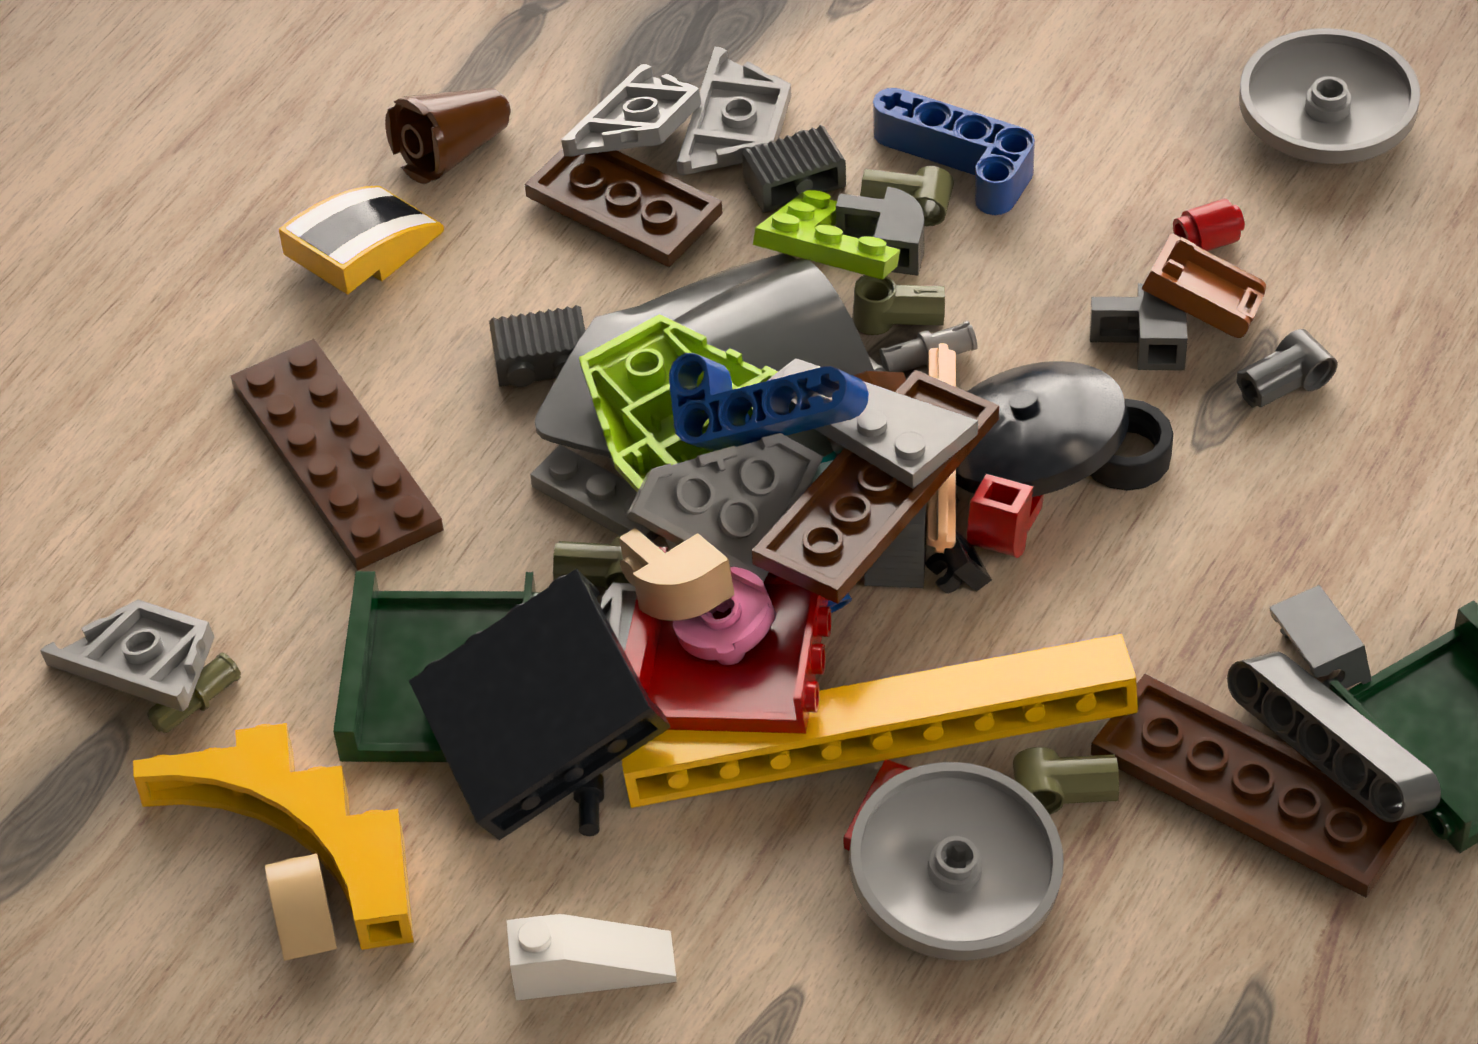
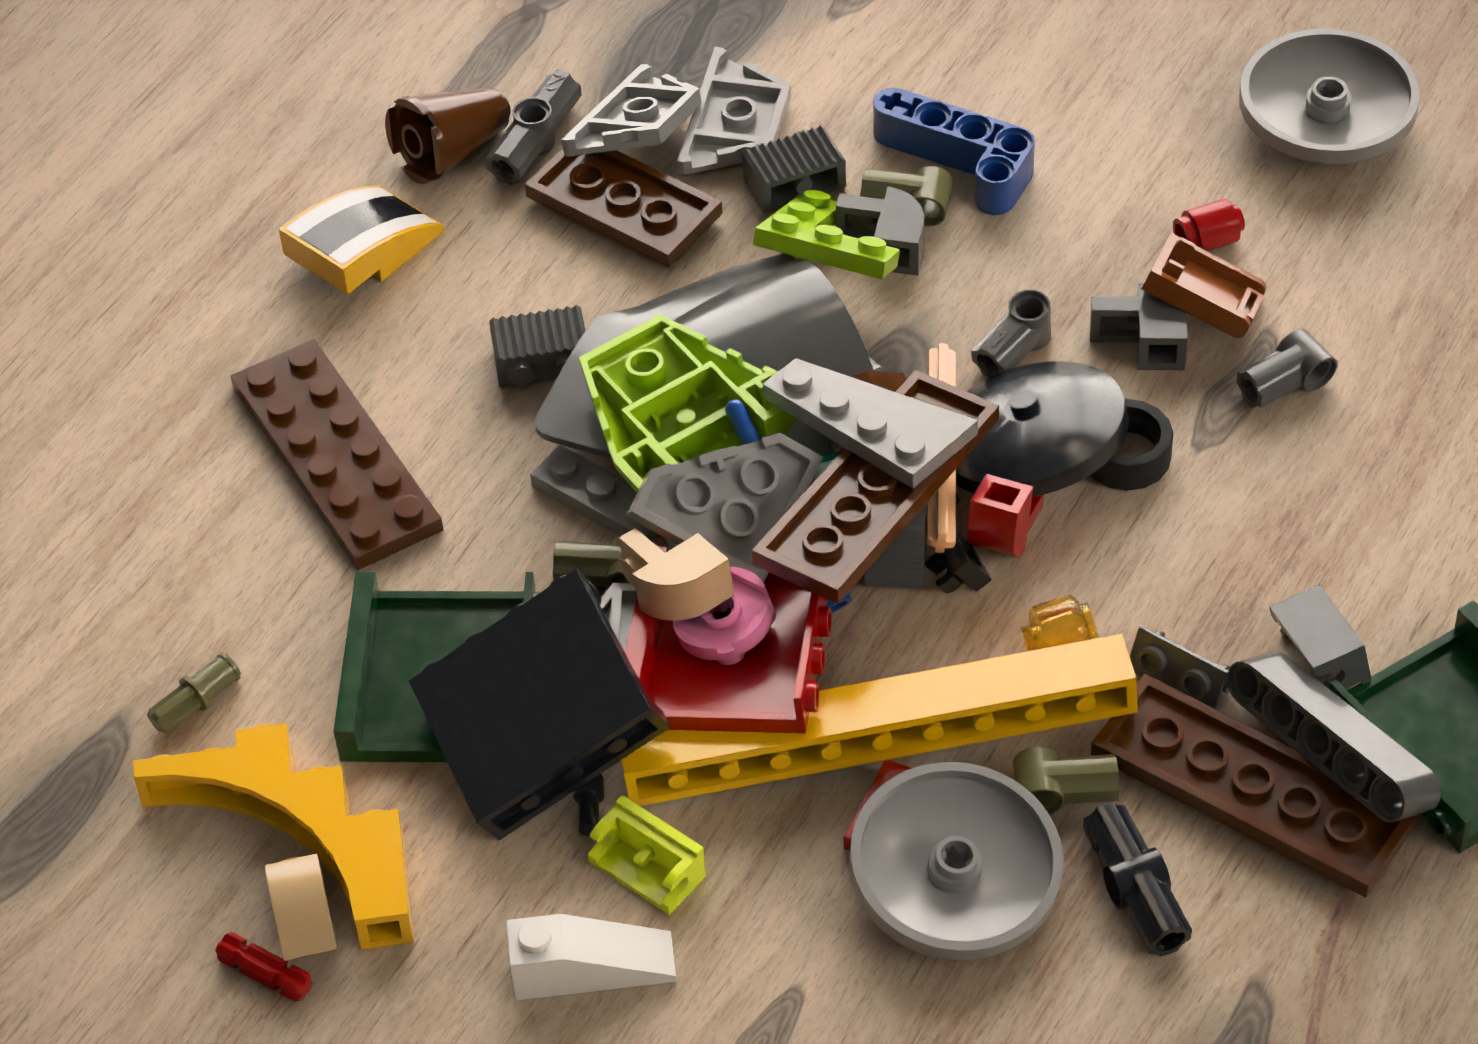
(140, 653): light grey wing -> none
(263, 966): none -> red axle
(533, 127): none -> dark grey piece
(647, 855): none -> neon yellow hinge
(769, 400): blue beam -> none
(882, 304): olive piece -> none
(915, 352): light grey pin -> none
(1017, 333): none -> dark grey piece
(1059, 623): none -> clear yellow head
(1137, 879): none -> black piece
(1178, 667): none -> dark grey hinge

